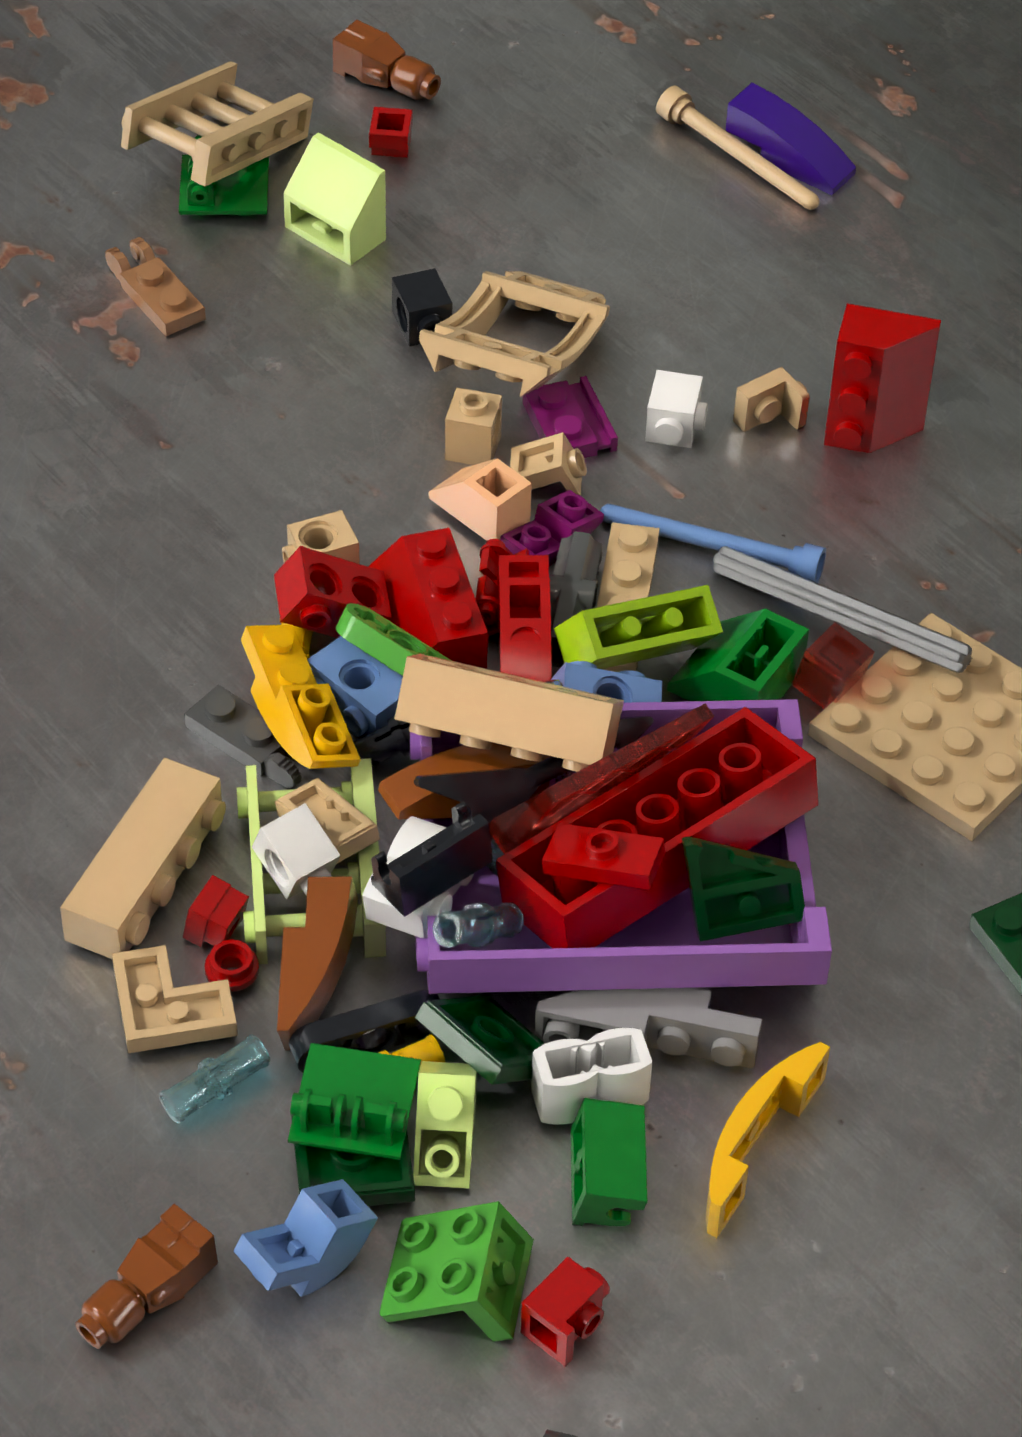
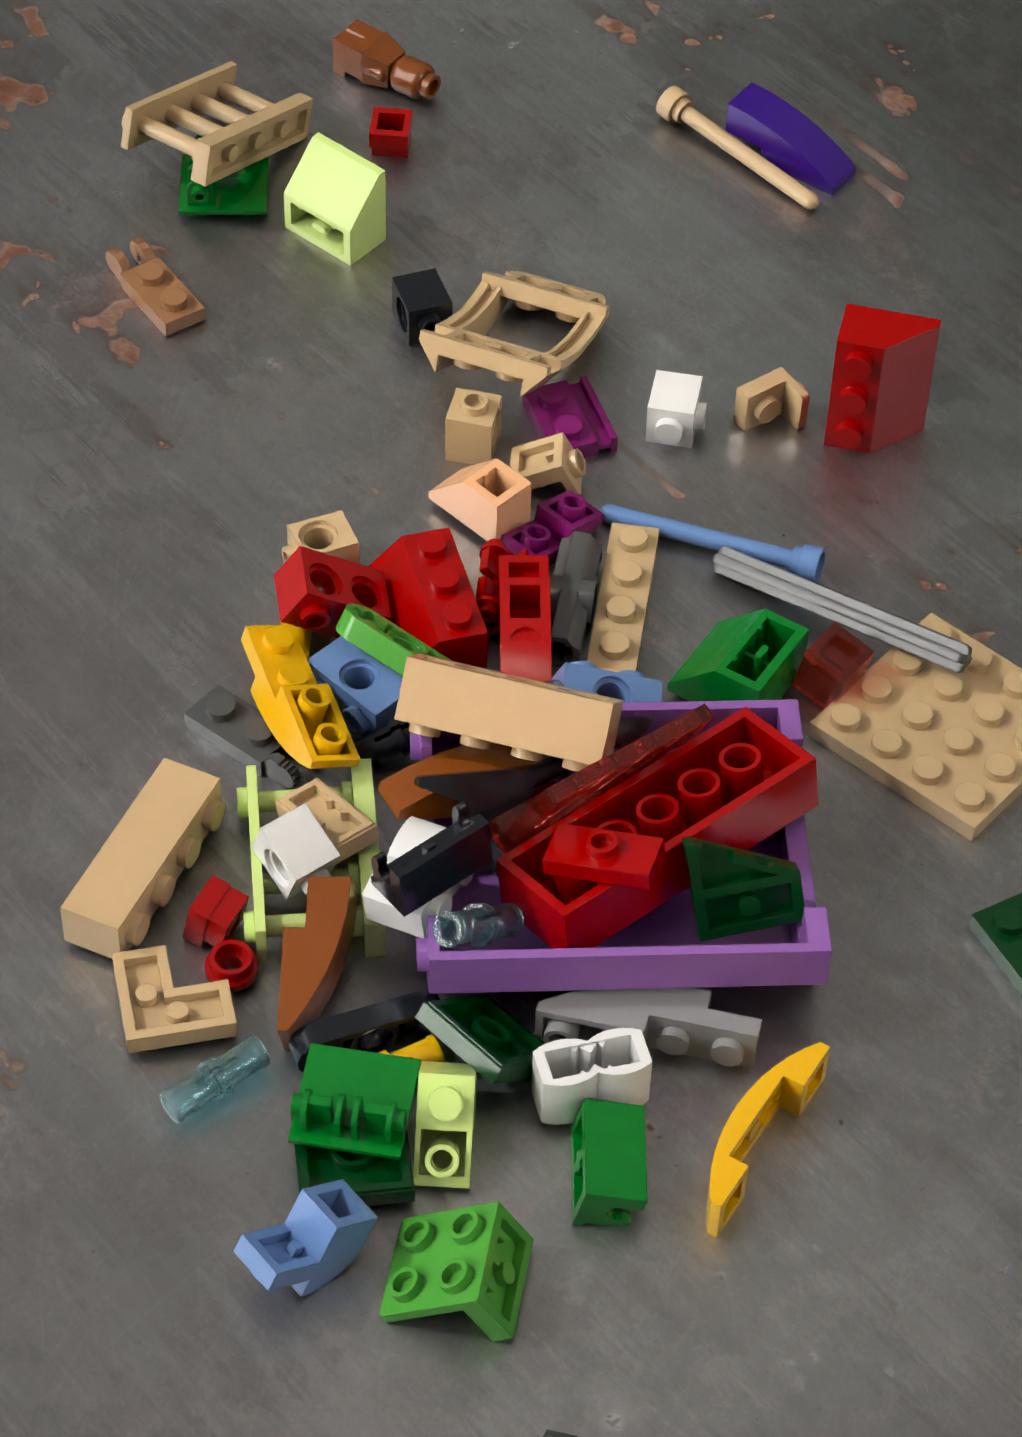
(151, 1277): dark orange piece -> none
(563, 1309): red brick -> none
(640, 628): lime brick -> none

